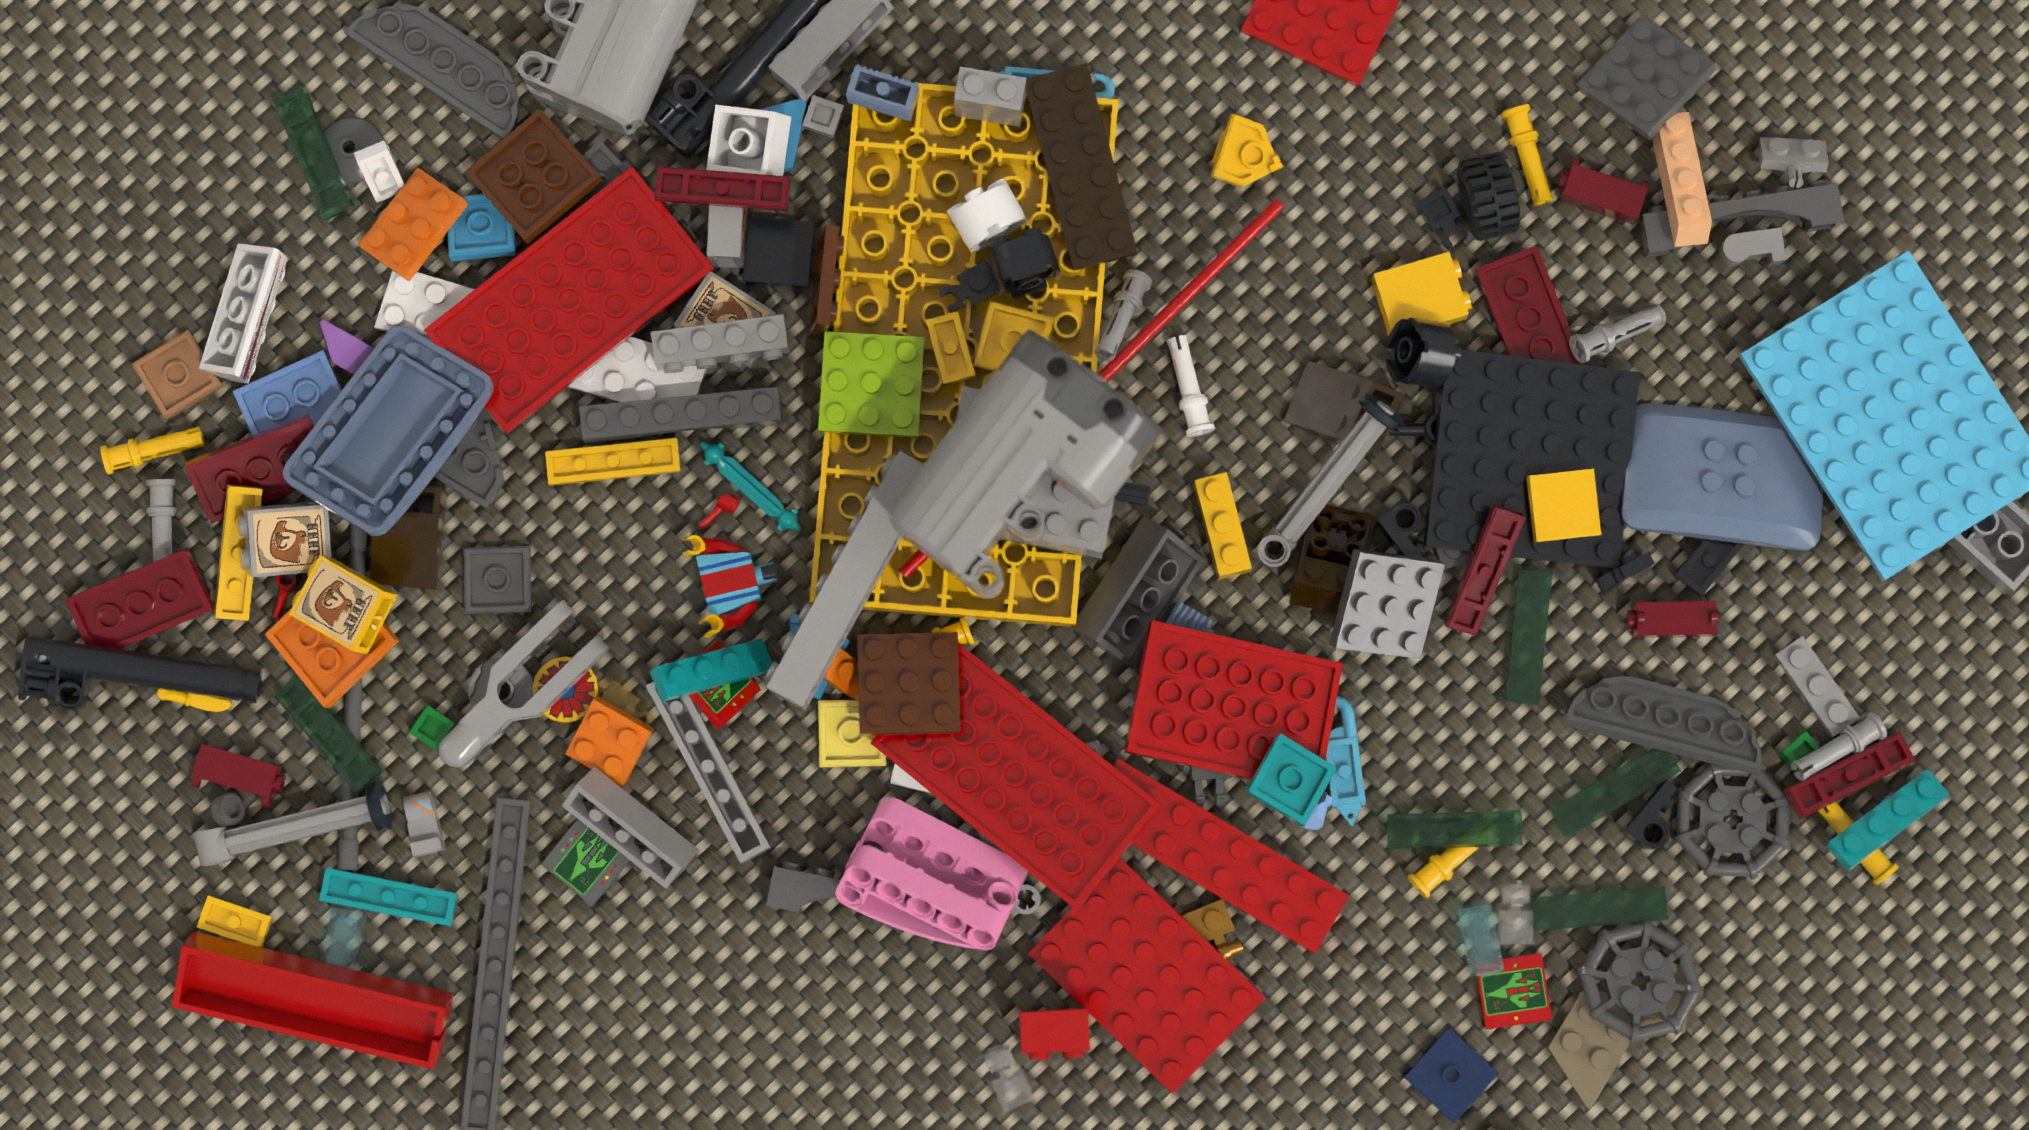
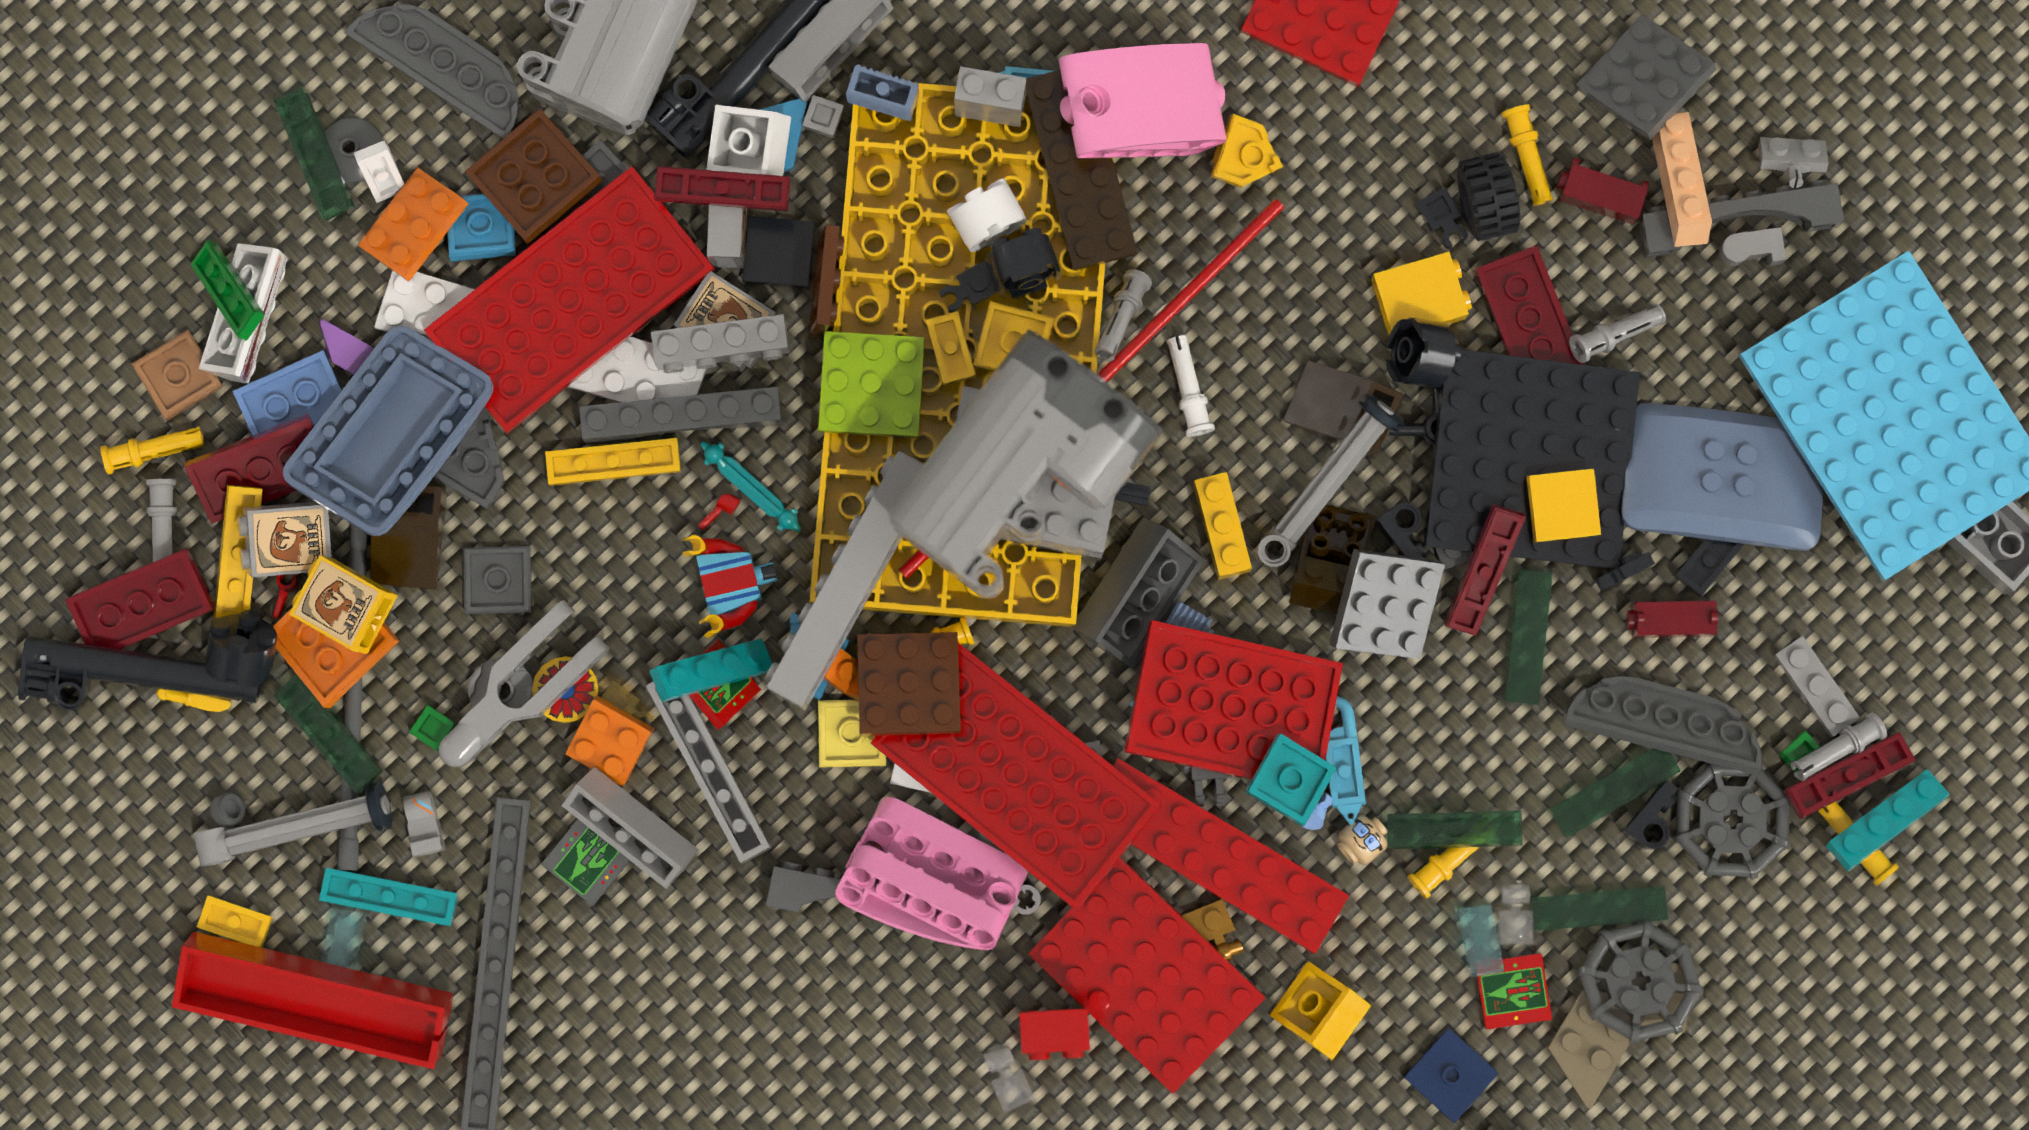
(227, 290): none -> green tile
(238, 773): dark red brick -> none
(241, 648): none -> black brick
(1143, 101): none -> bright pink panel
(1320, 1010): none -> yellow slope
(1362, 840): none -> tan head

